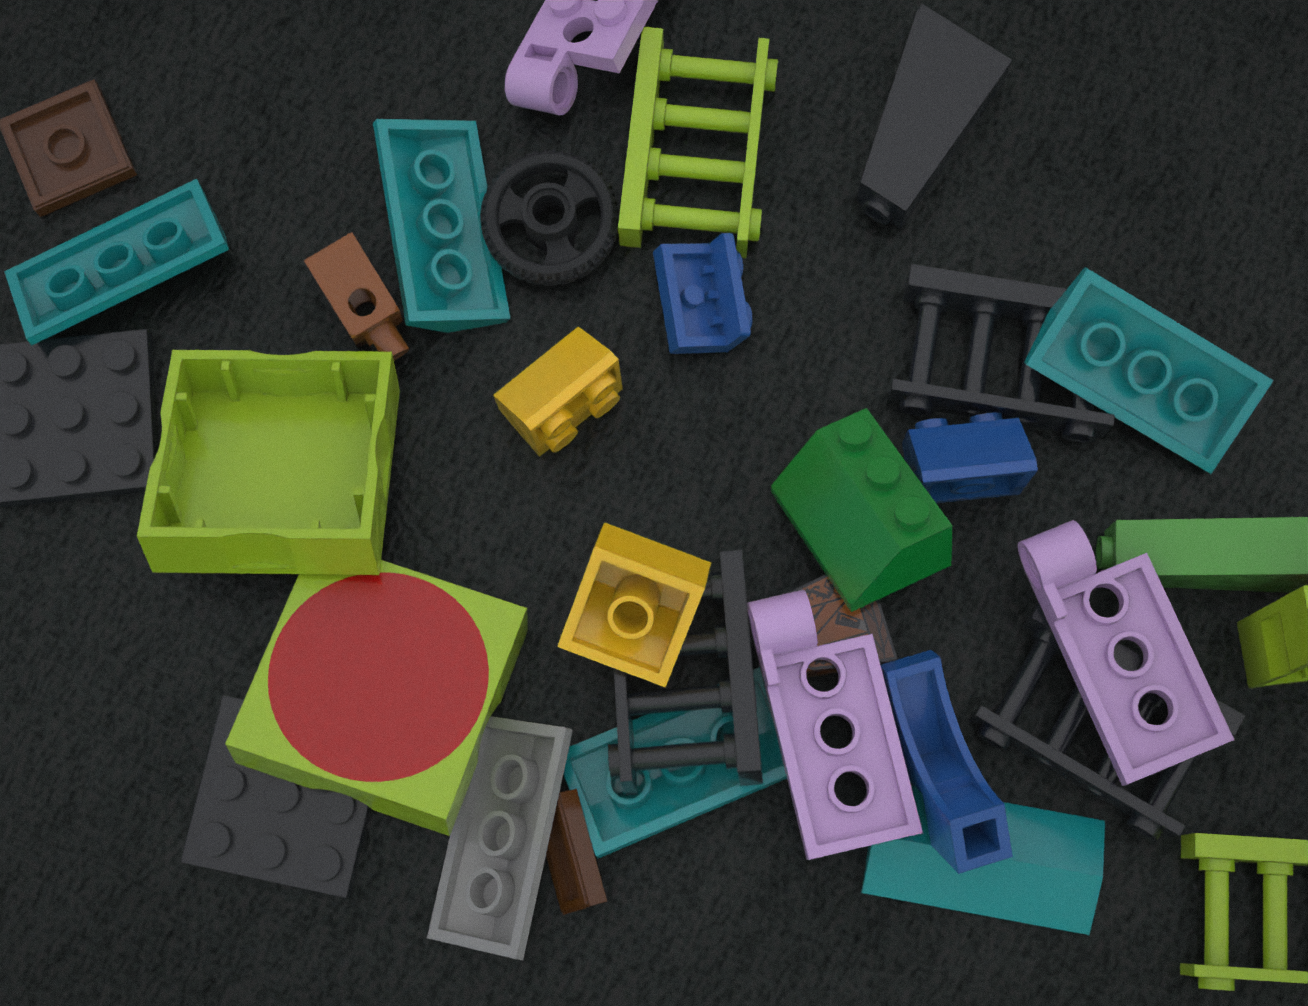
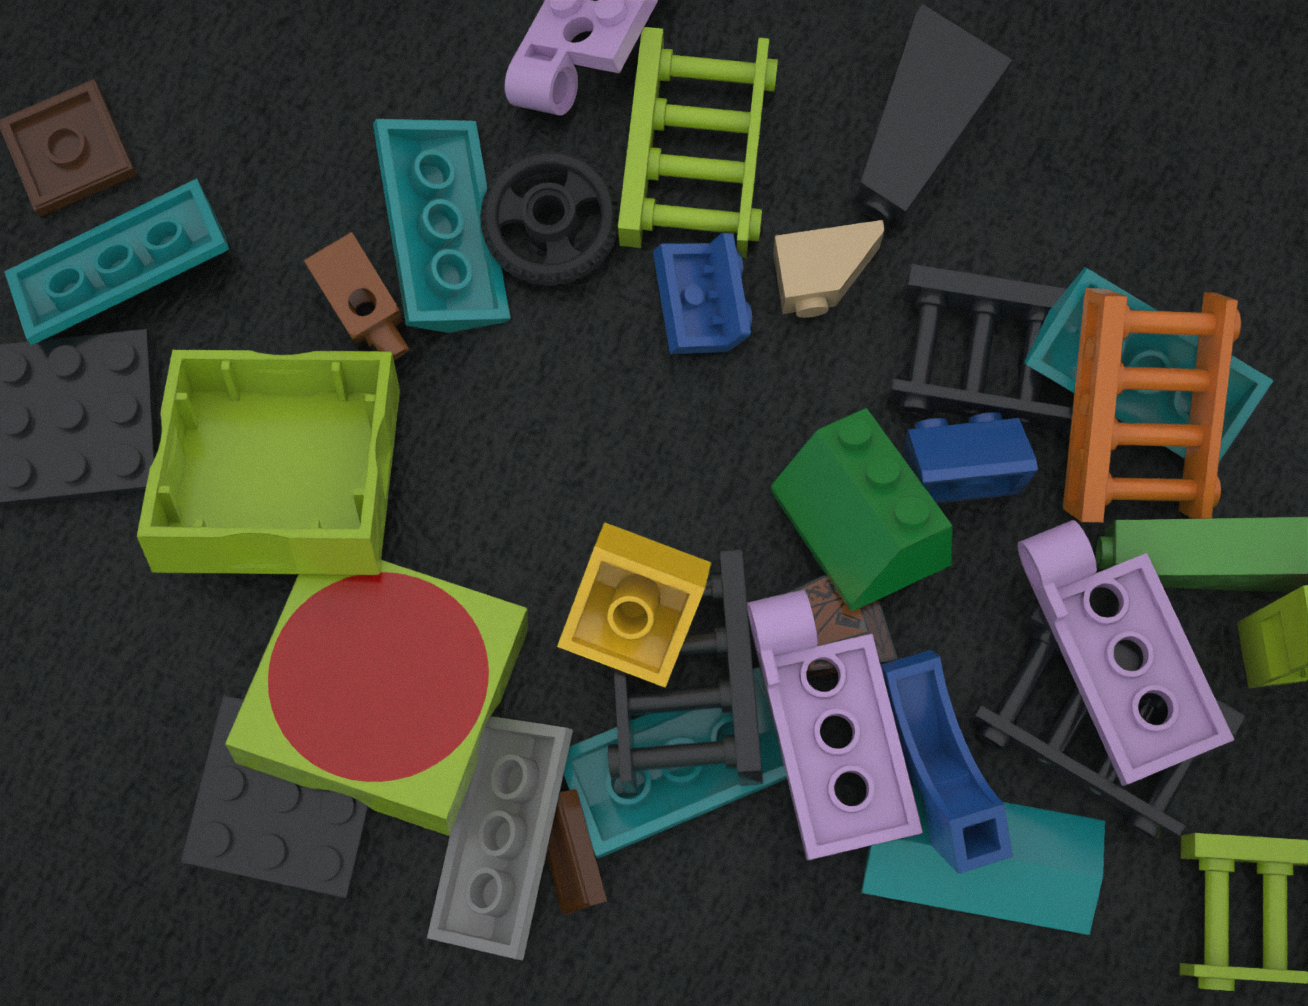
(561, 391): yellow slope -> none
(822, 264): none -> tan slope
(1103, 377): none -> orange fence

